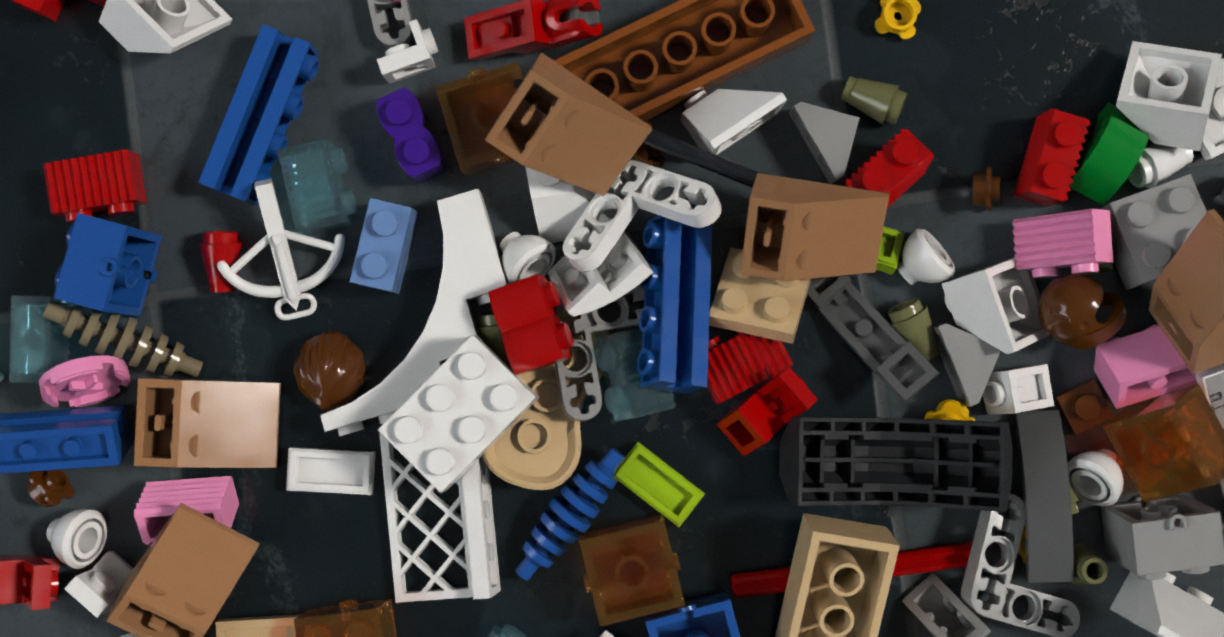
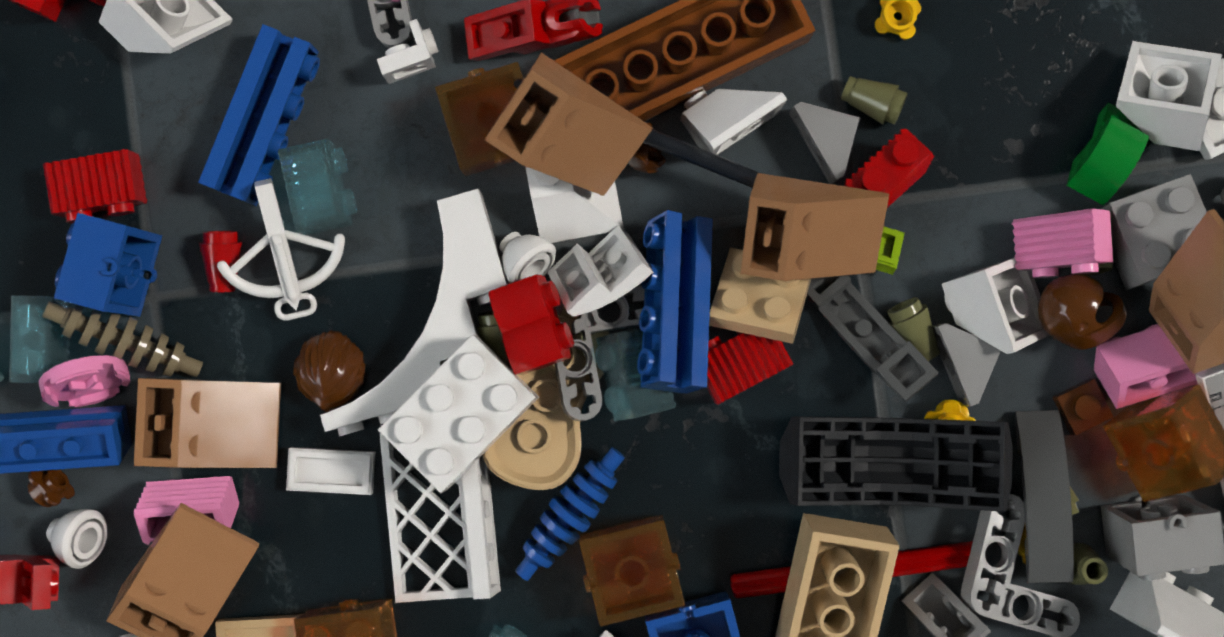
(101, 584): white bracket -> none
(384, 246): medium blue brick -> none
(413, 143): dark purple brick -> none
(637, 195): white beam -> none
(658, 484): lime tile -> none
(766, 411): red brick -> none
(925, 259): white brick -> none
(986, 188): reddish brown plate -> none
(1018, 390): white bracket -> none
(1051, 157): red brick -> none
(1096, 477): white brick -> none
(1158, 164): white cone -> none

